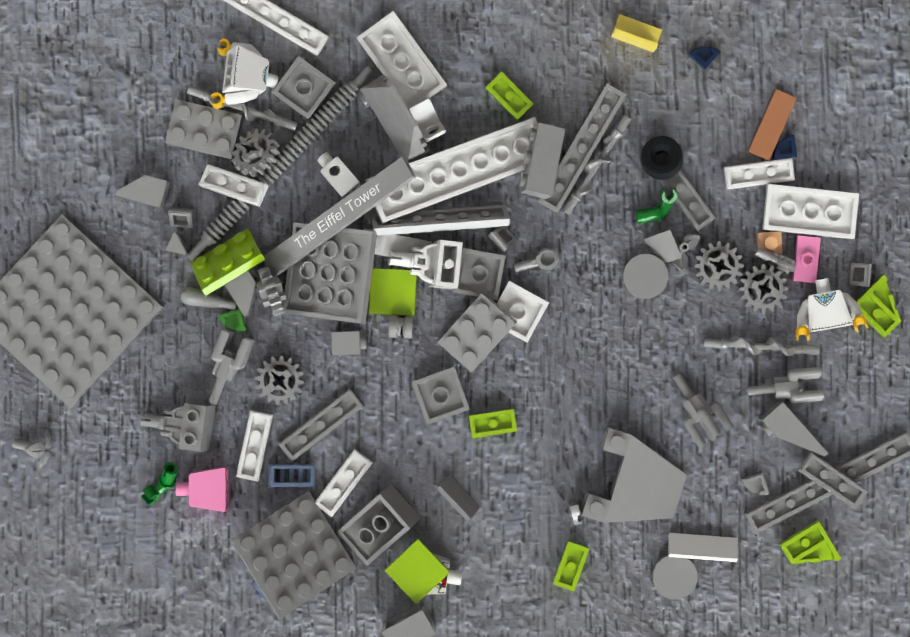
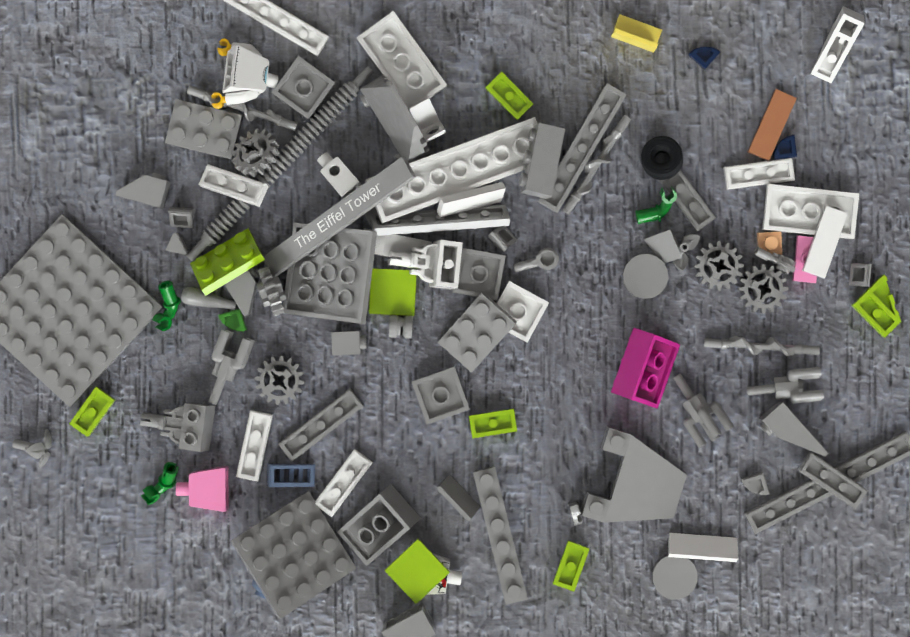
(92, 411): none -> lime plate
(170, 304): none -> green piece
(470, 199): none -> white tile
(500, 535): none -> light grey plate
(645, 368): none -> dark pink slope
(809, 545): lime wing -> none
(824, 241): none -> white tile
(828, 311): white torso -> none
(838, 44): none -> white slope

